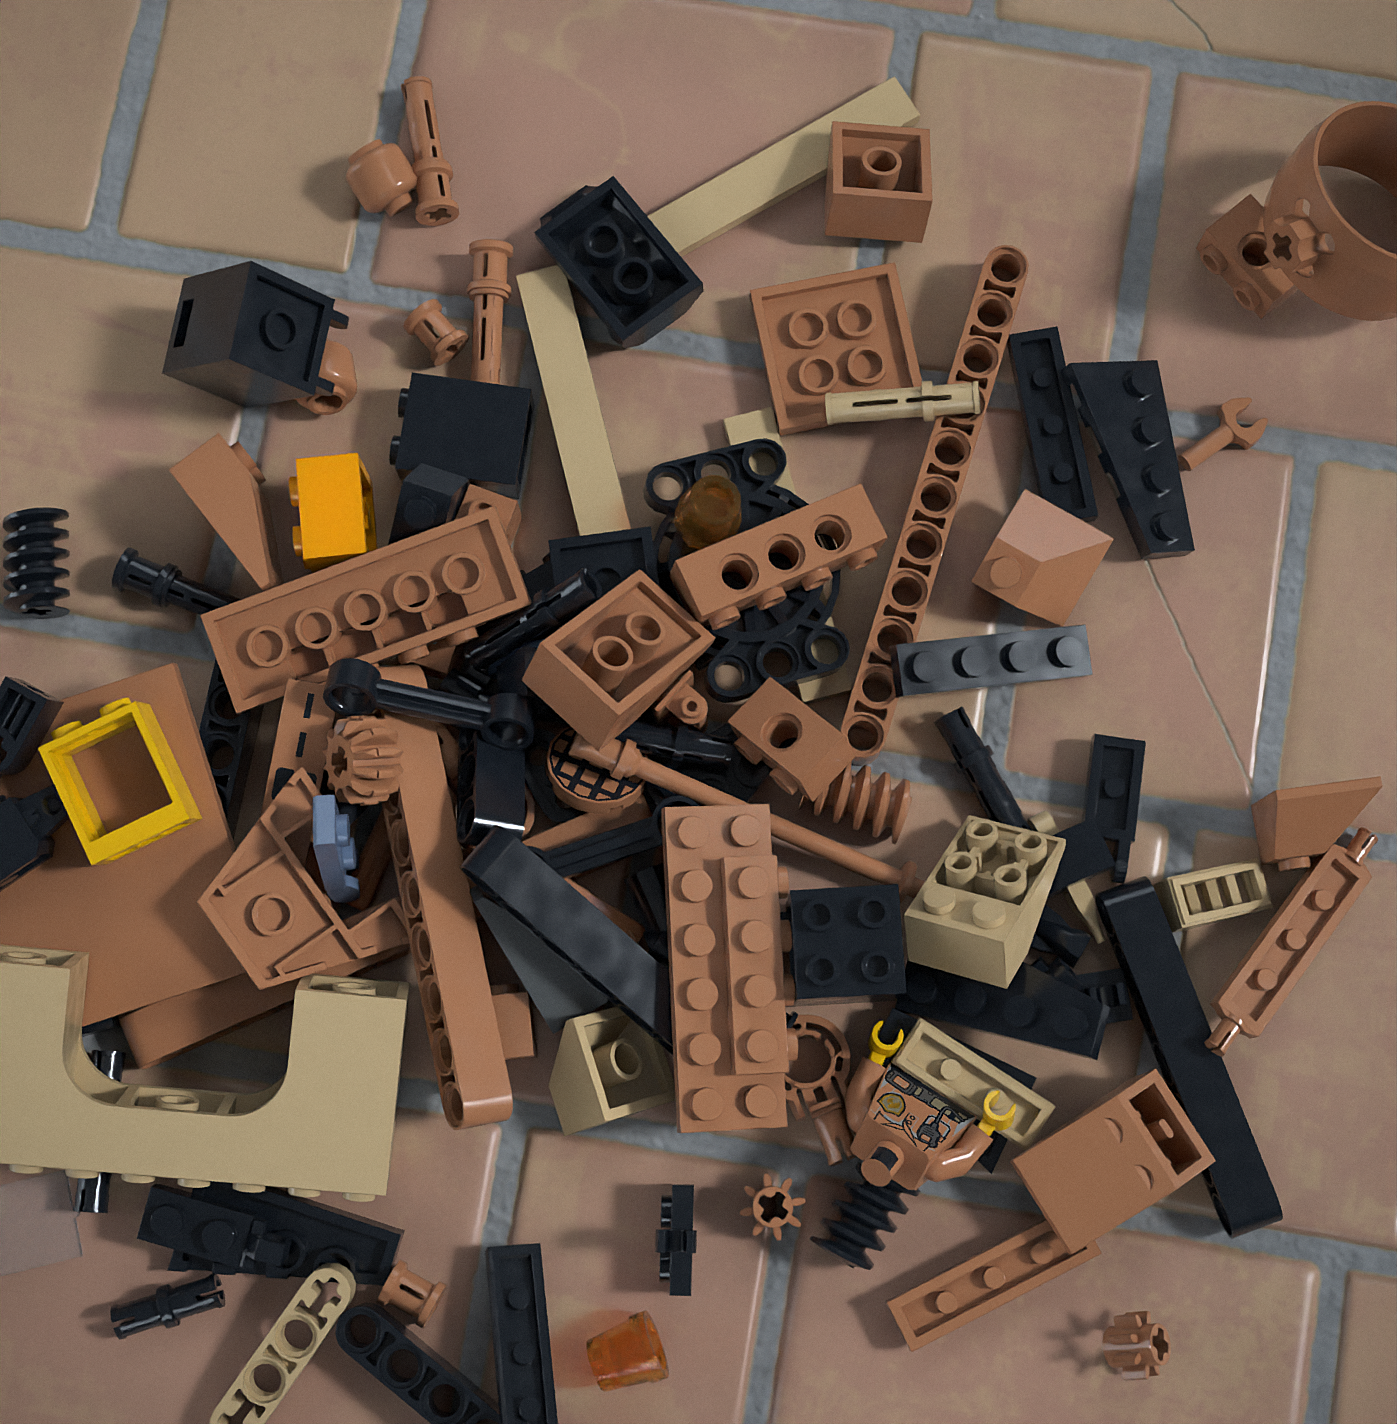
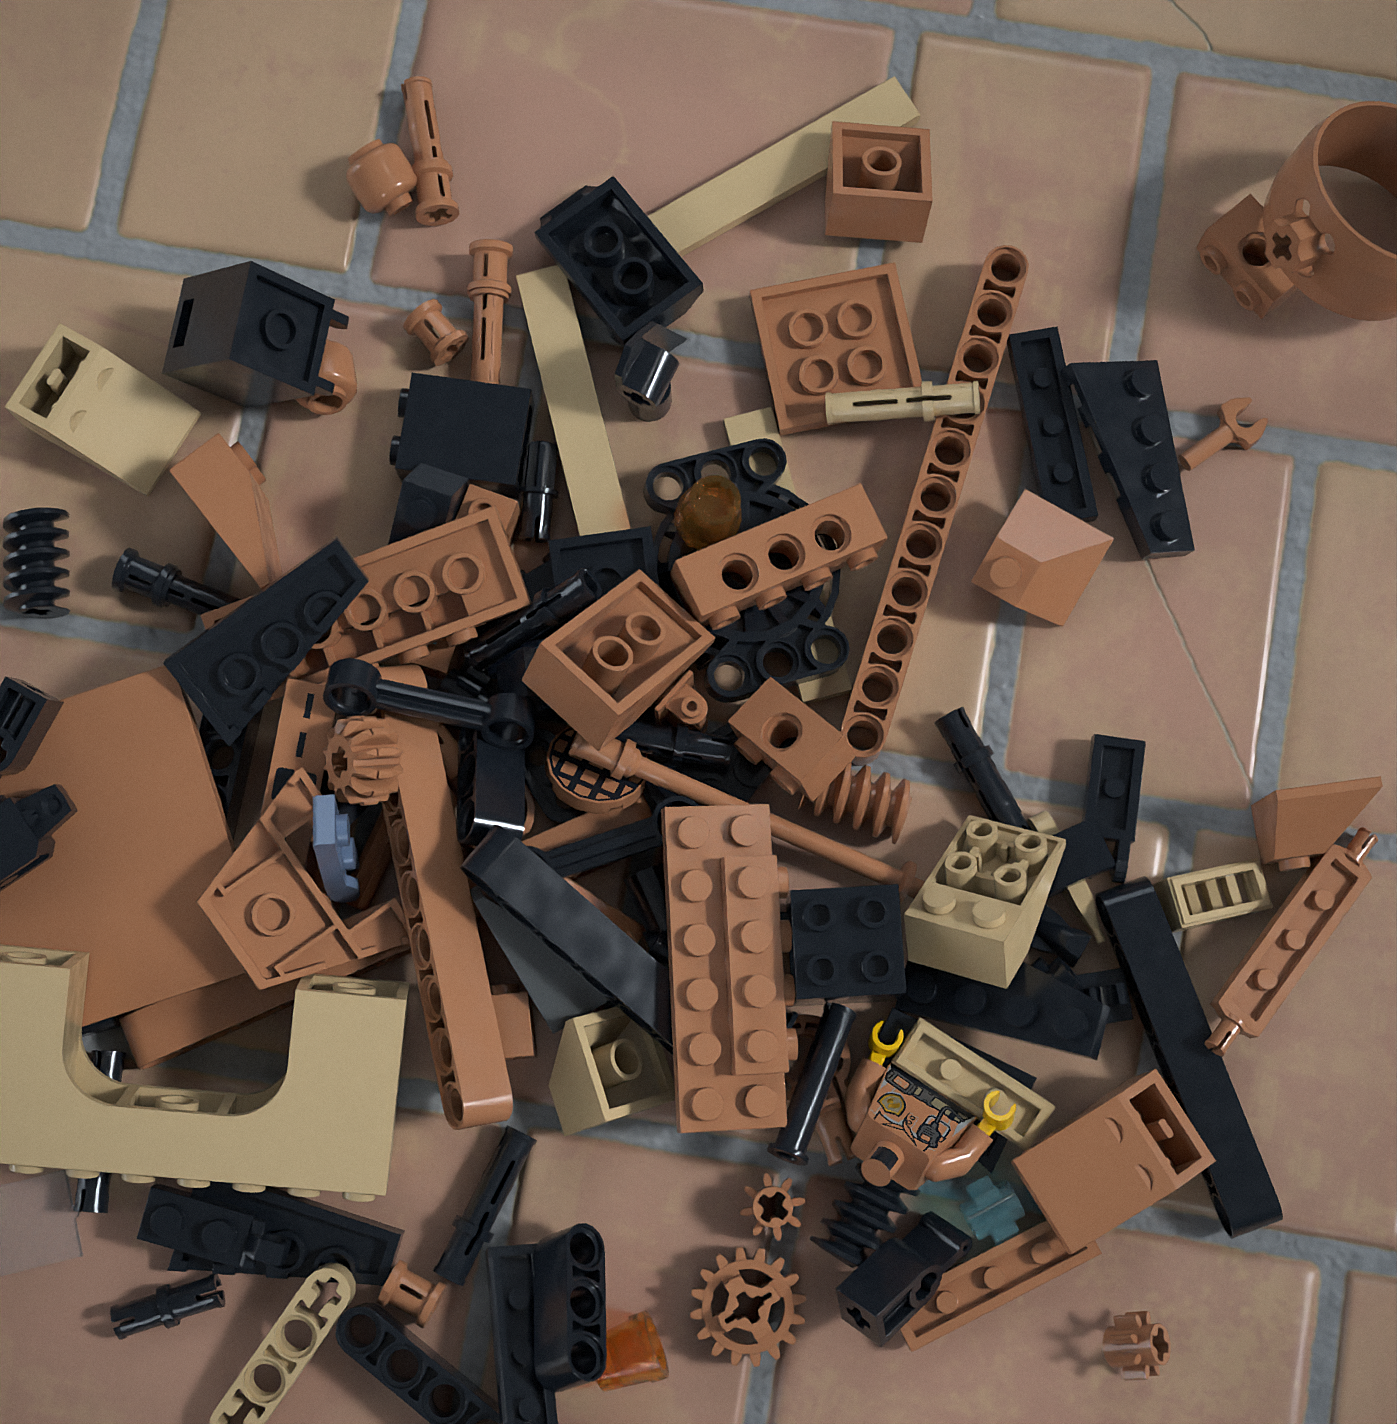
(74, 738): yellow window -> none
(102, 410): none -> tan slope
(256, 646): none -> black wing
(334, 510): light orange brick -> none
(484, 1206): none -> black pin
(538, 491): none -> black axle
(569, 1308): none -> black beam
(647, 371): none -> black panel
(678, 1242): black plate -> none
(762, 1331): none -> nougat gear
(813, 1084): none -> black pin
(900, 1278): none -> black piece
(990, 660): black plate -> none
(992, 1210): none -> clear light blue gear

